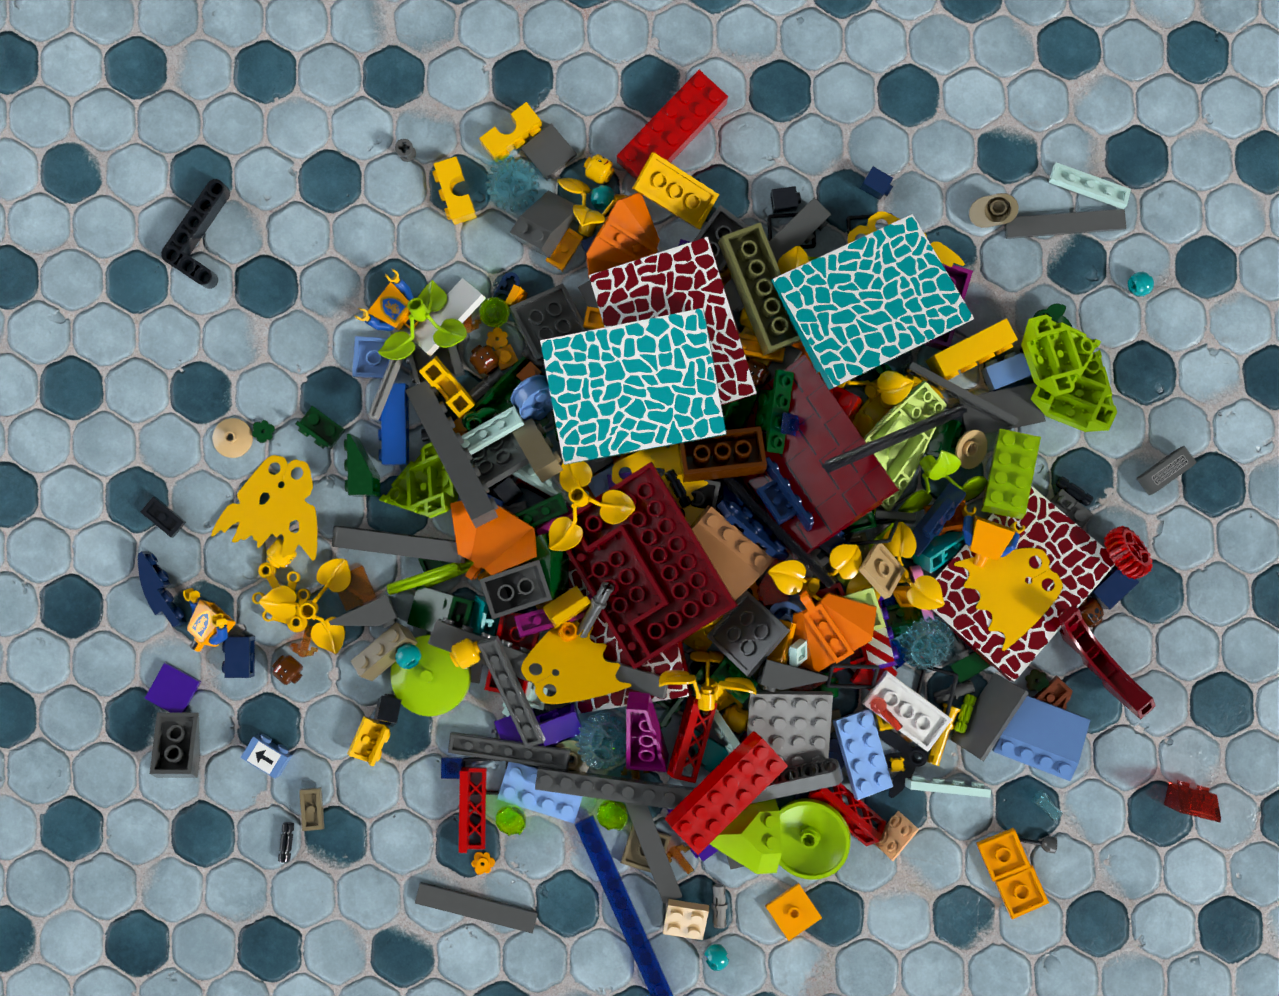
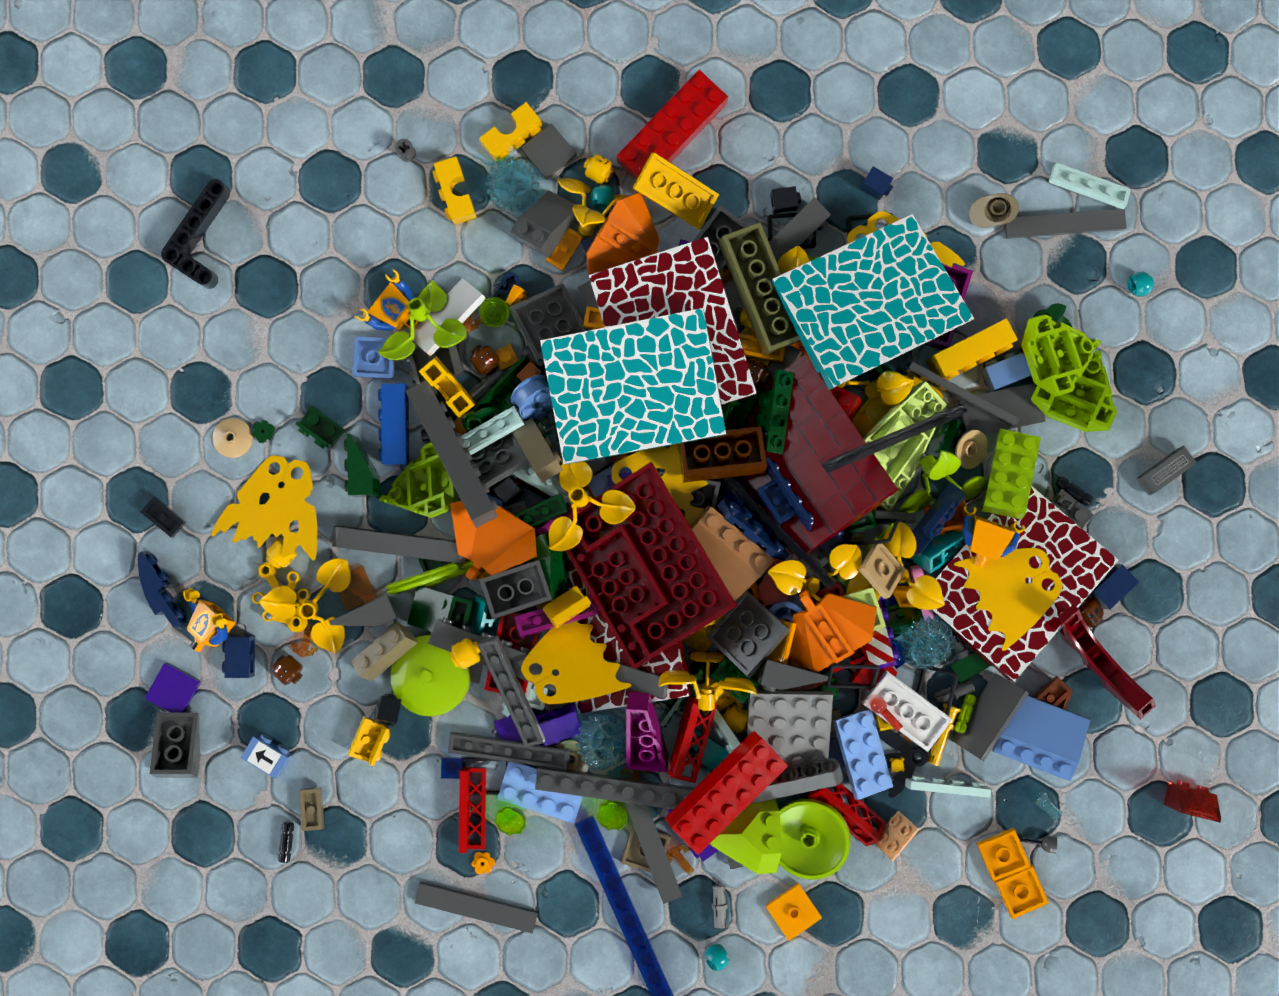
(384, 389): light grey axle -> none
(408, 656): teal piece -> none
(493, 336): light orange plant -> none
(568, 626): light orange plate -> none
(598, 603): dark grey pin -> none
(678, 488): black axle -> none
(685, 919): tan plate -> none
(790, 424): clear blue plate -> none
(797, 652): light aqua plate -> none
(1031, 680): dark green plant -> none
(1128, 552): red gear -> none

